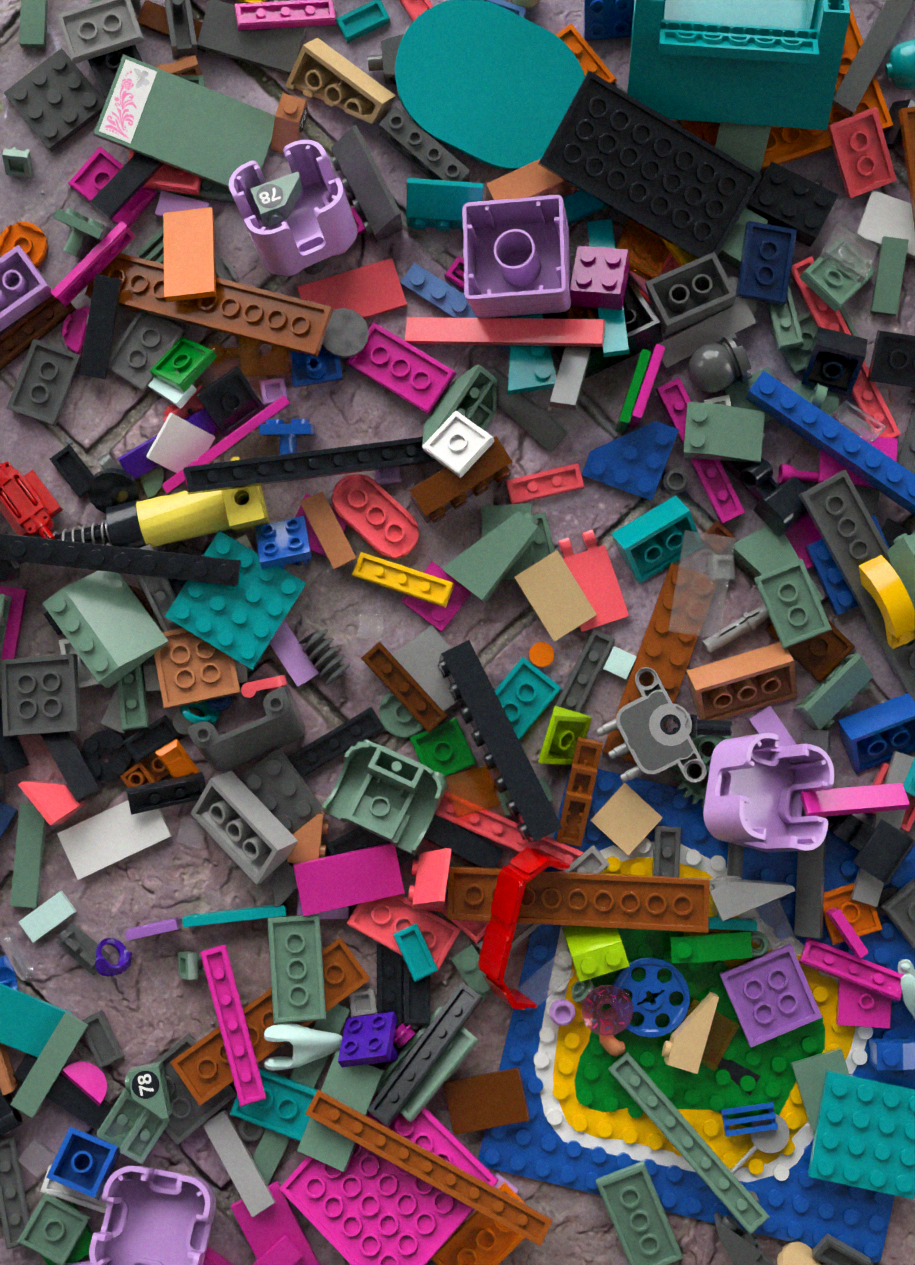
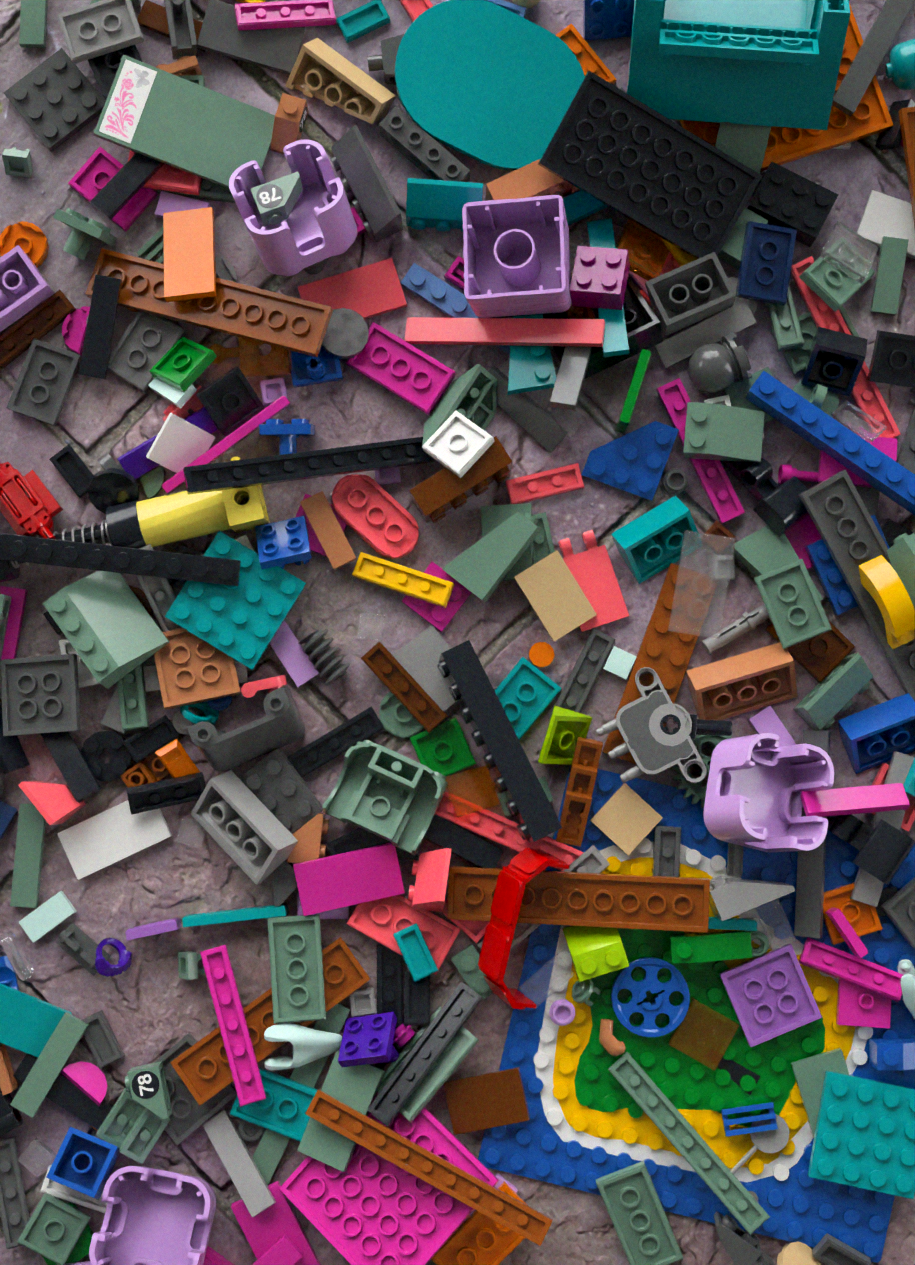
(93, 263): dark pink tile -> none
(611, 1020): clear pink dish -> none
(647, 384): dark pink tile -> none
(690, 1038): tan slope -> none
(861, 153): coral plate -> none

